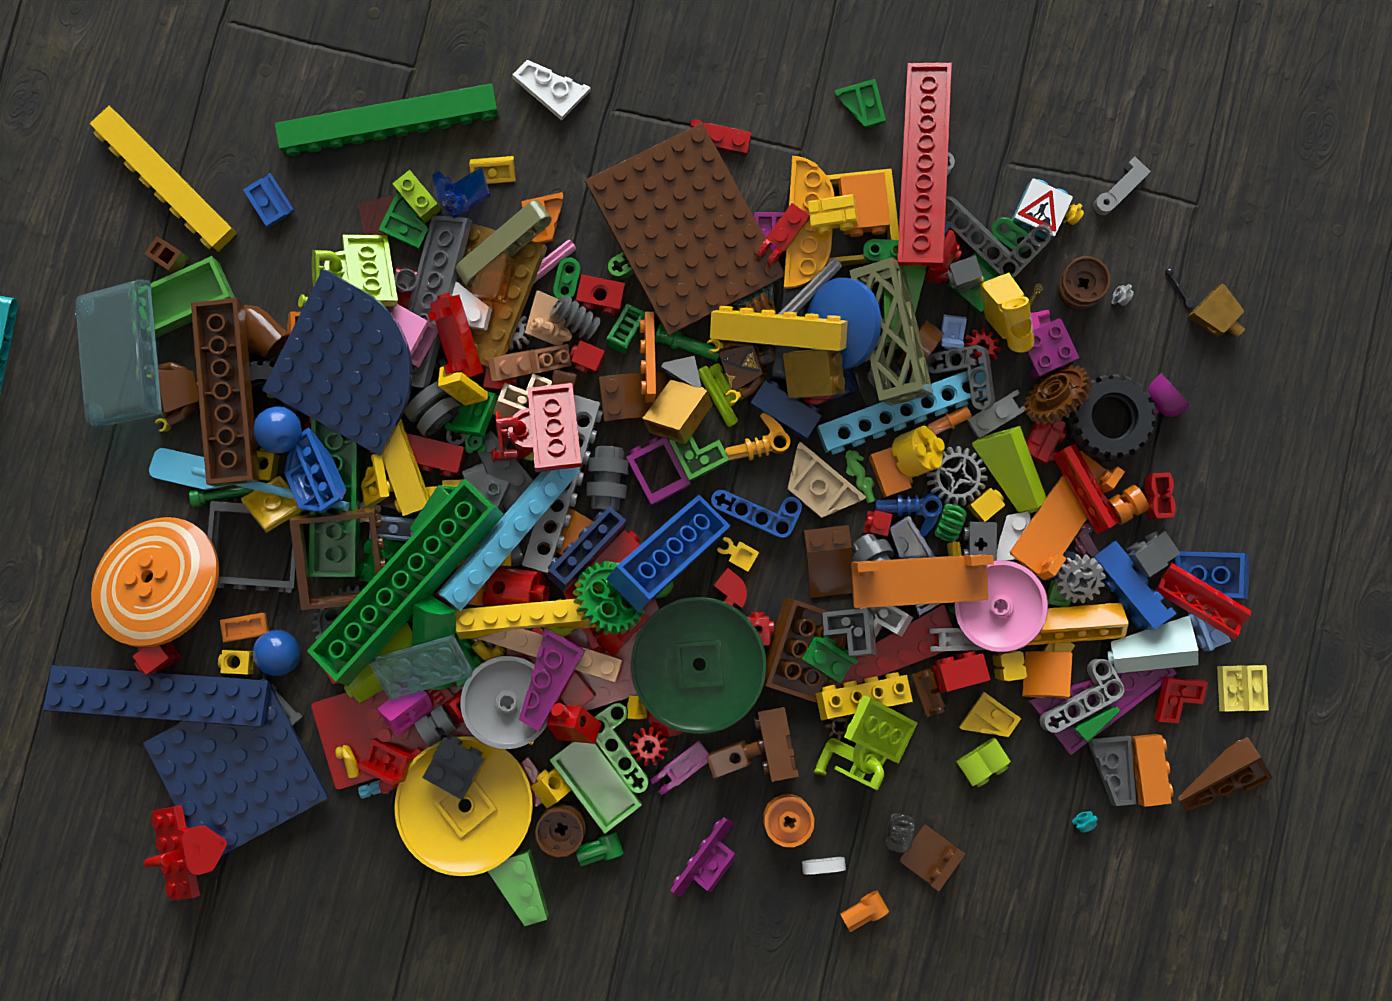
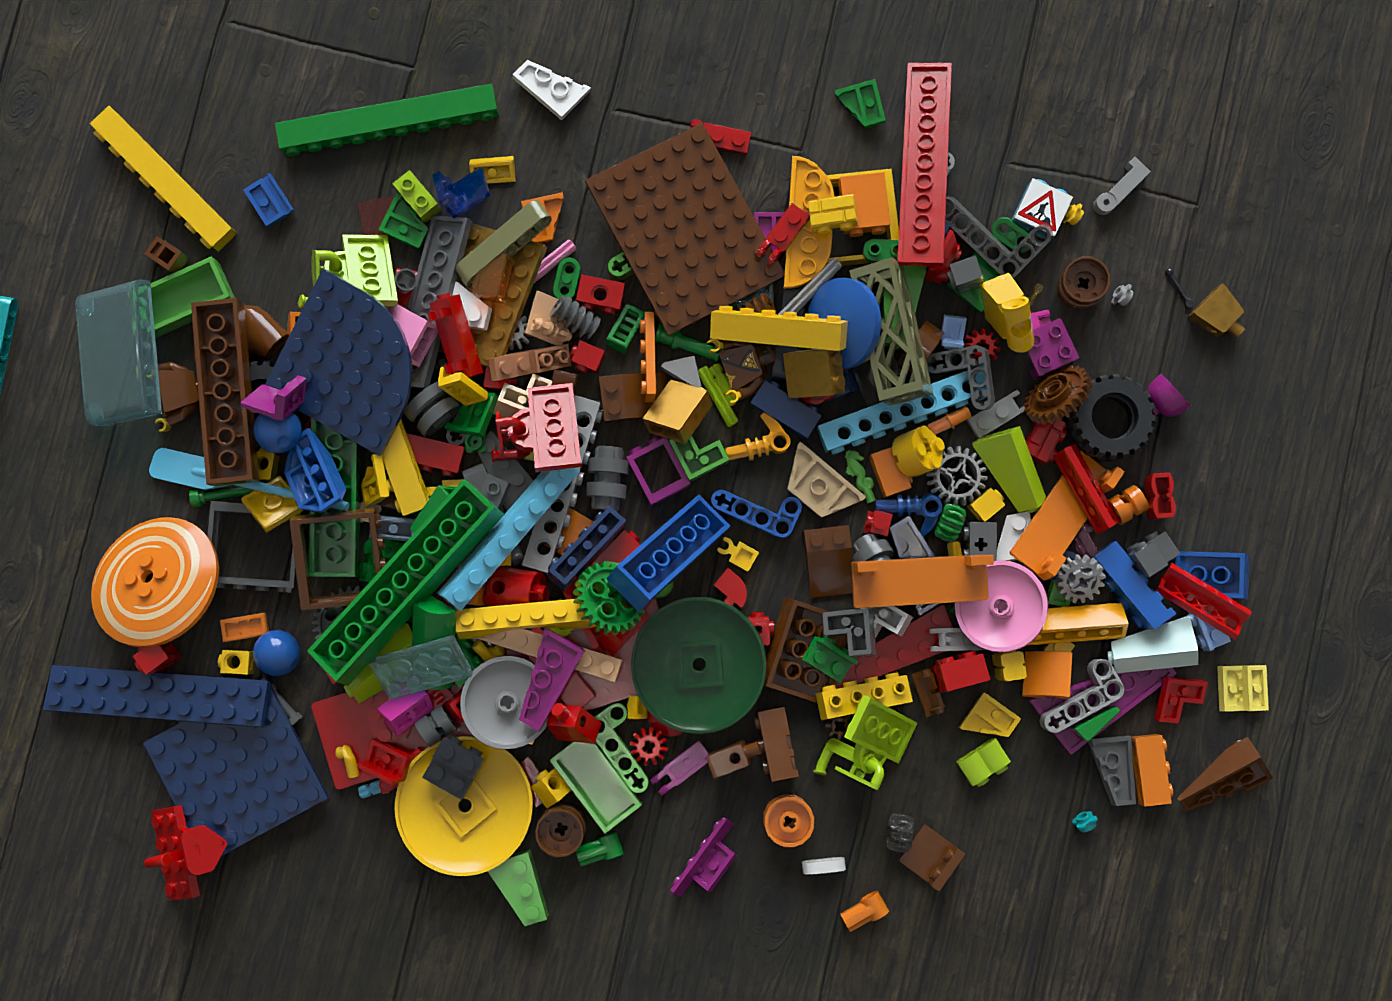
(275, 402): none -> magenta bracket

